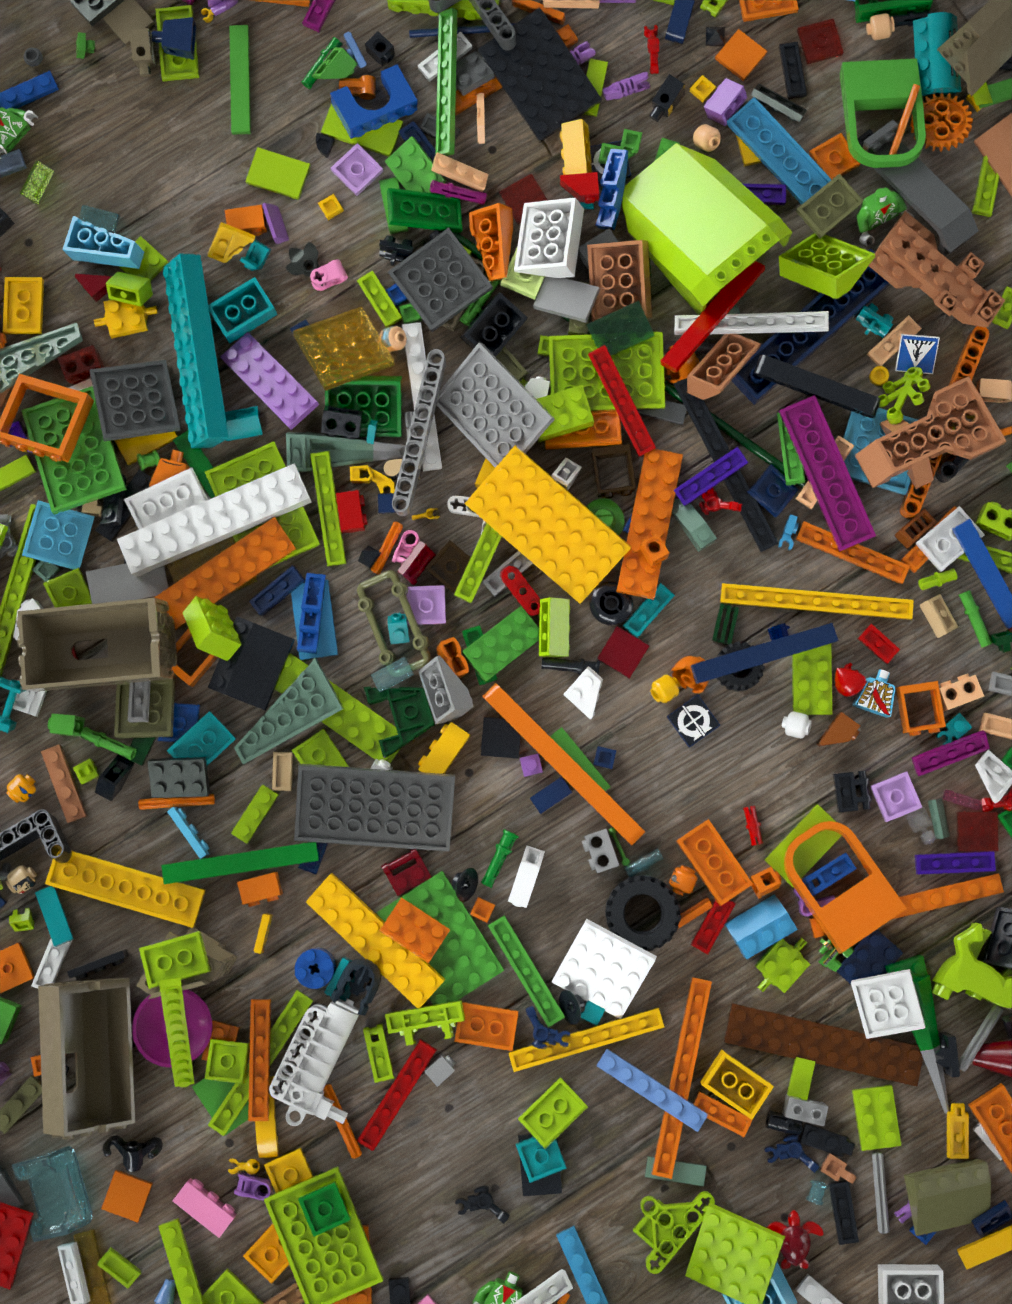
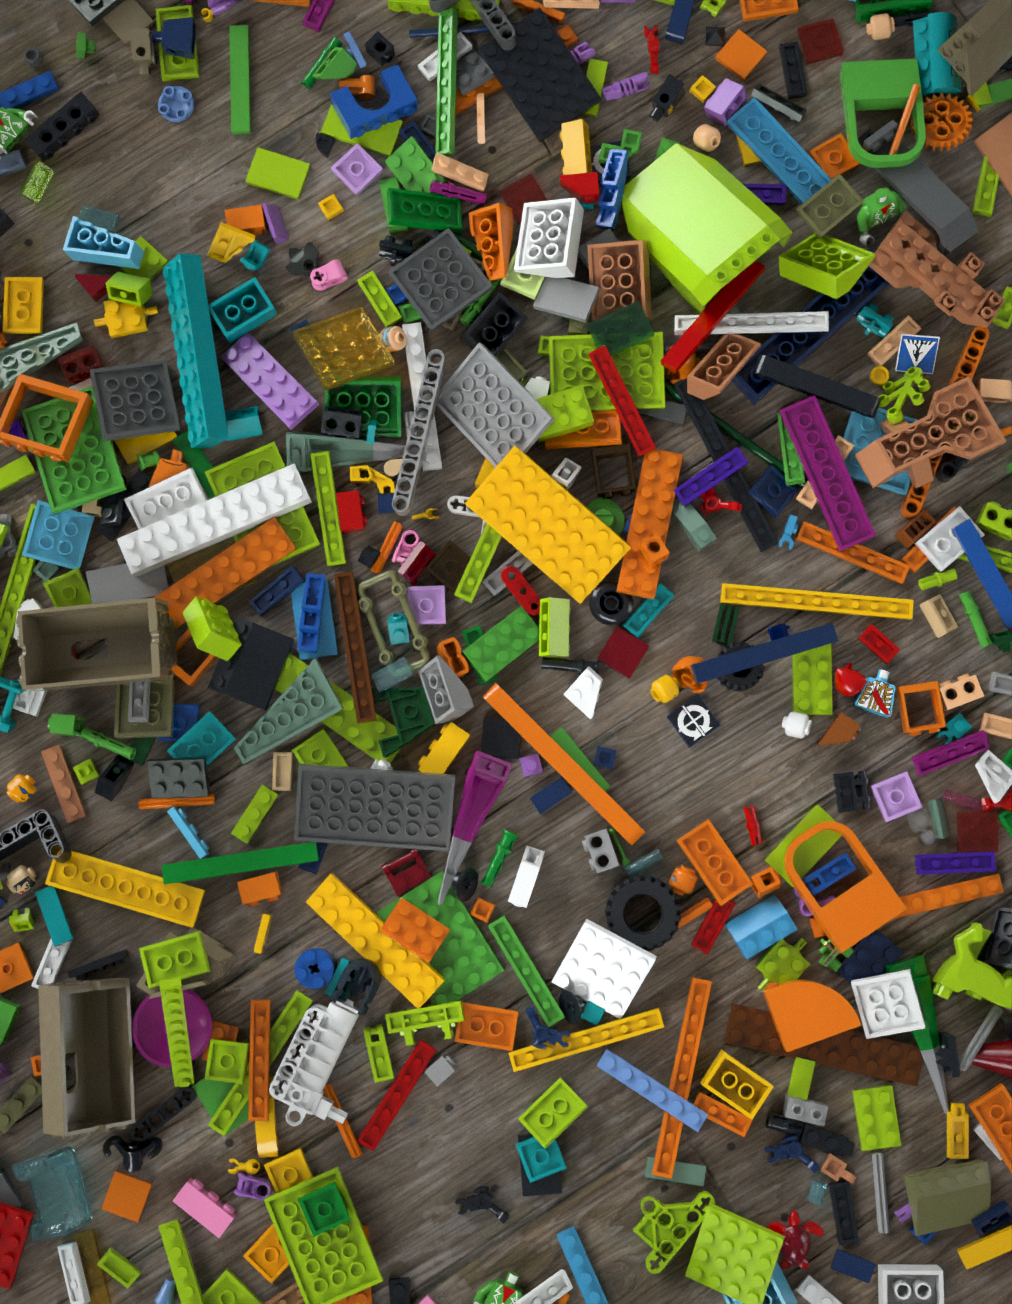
(63, 117): none -> black brick
(163, 1113): none -> black beam
(176, 103): none -> medium blue dish
(355, 647): none -> reddish brown plate
(480, 791): none -> magenta plate
(807, 1012): none -> orange brick
(853, 1265): none -> dark blue tile

